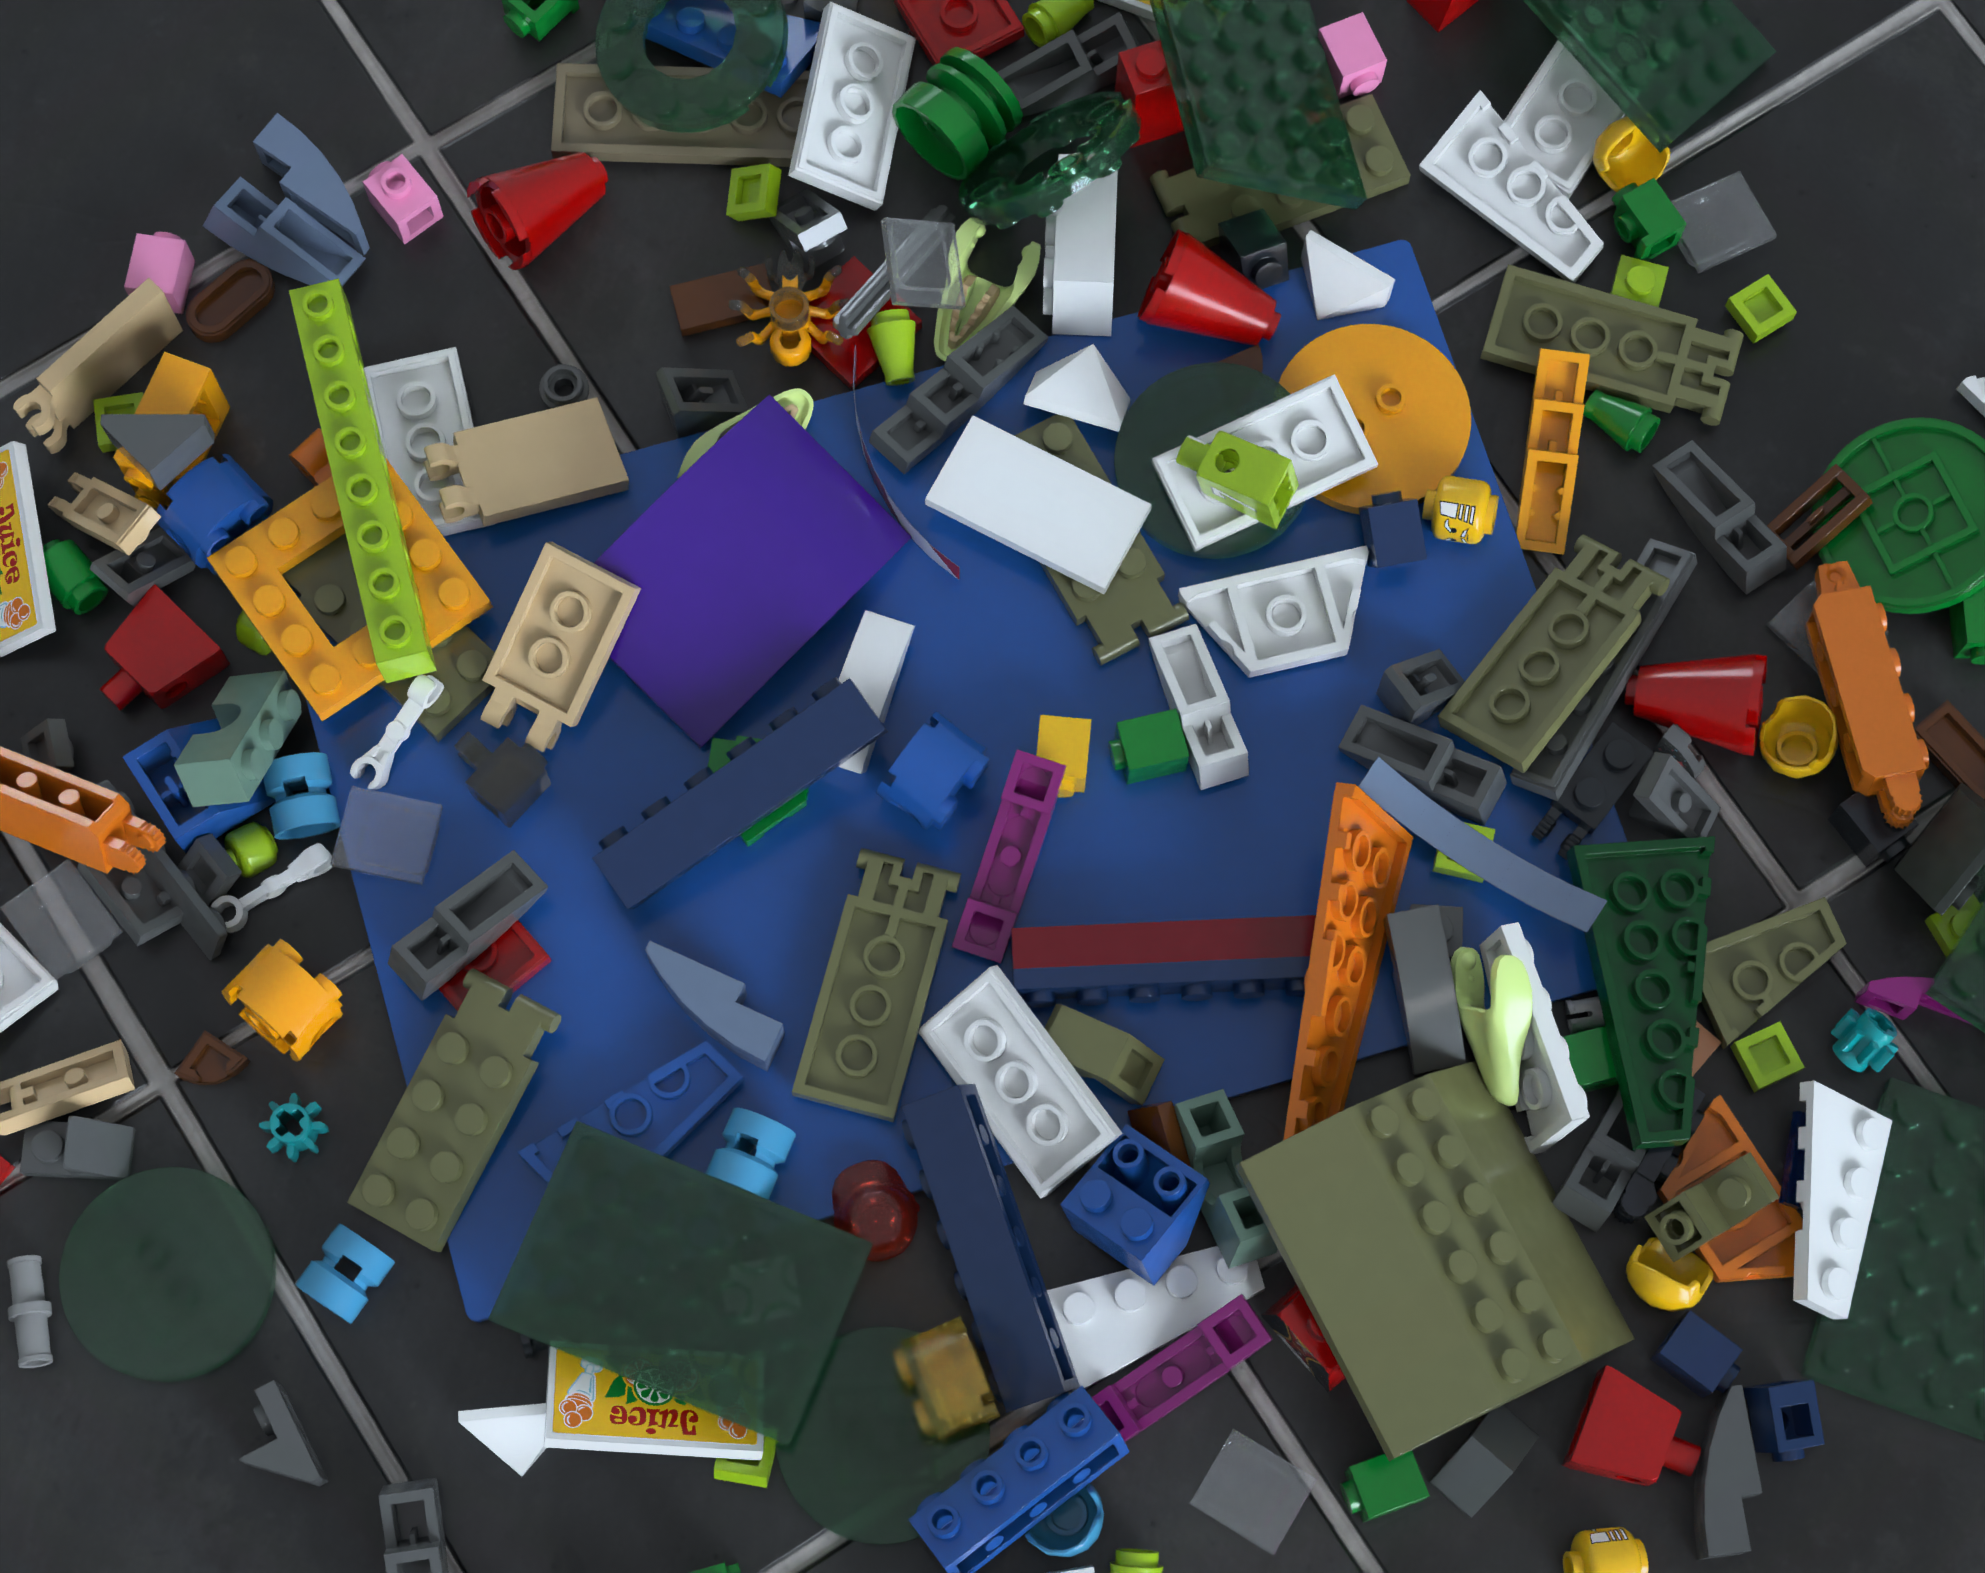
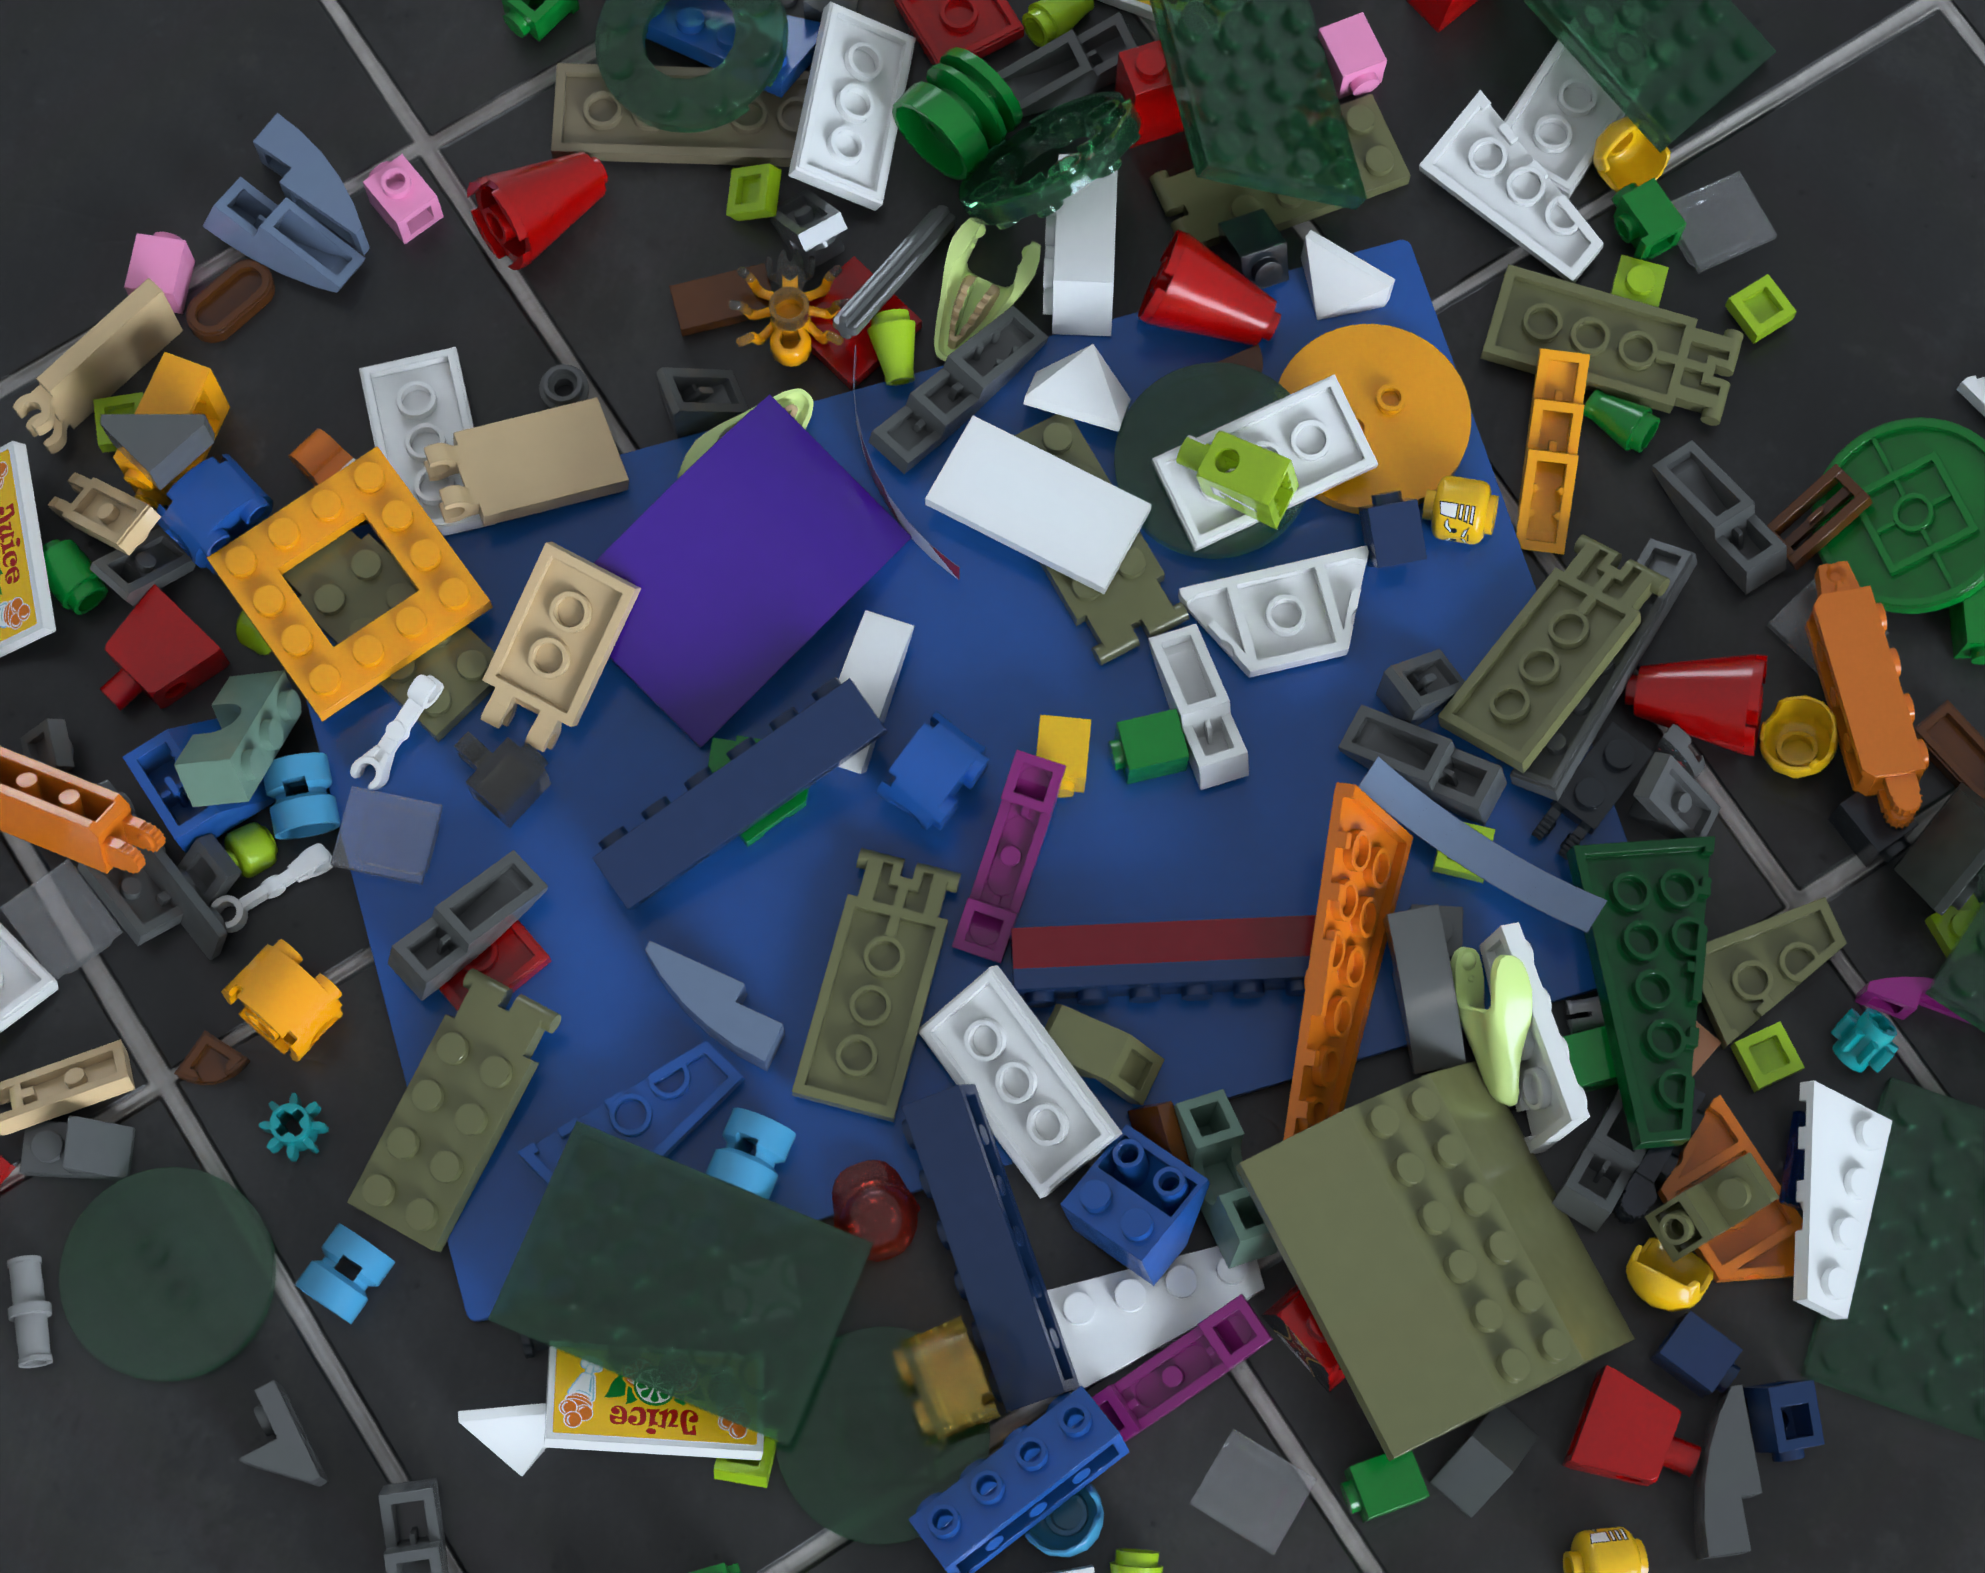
(362, 481): lime brick -> none
(923, 263): clear piece -> none

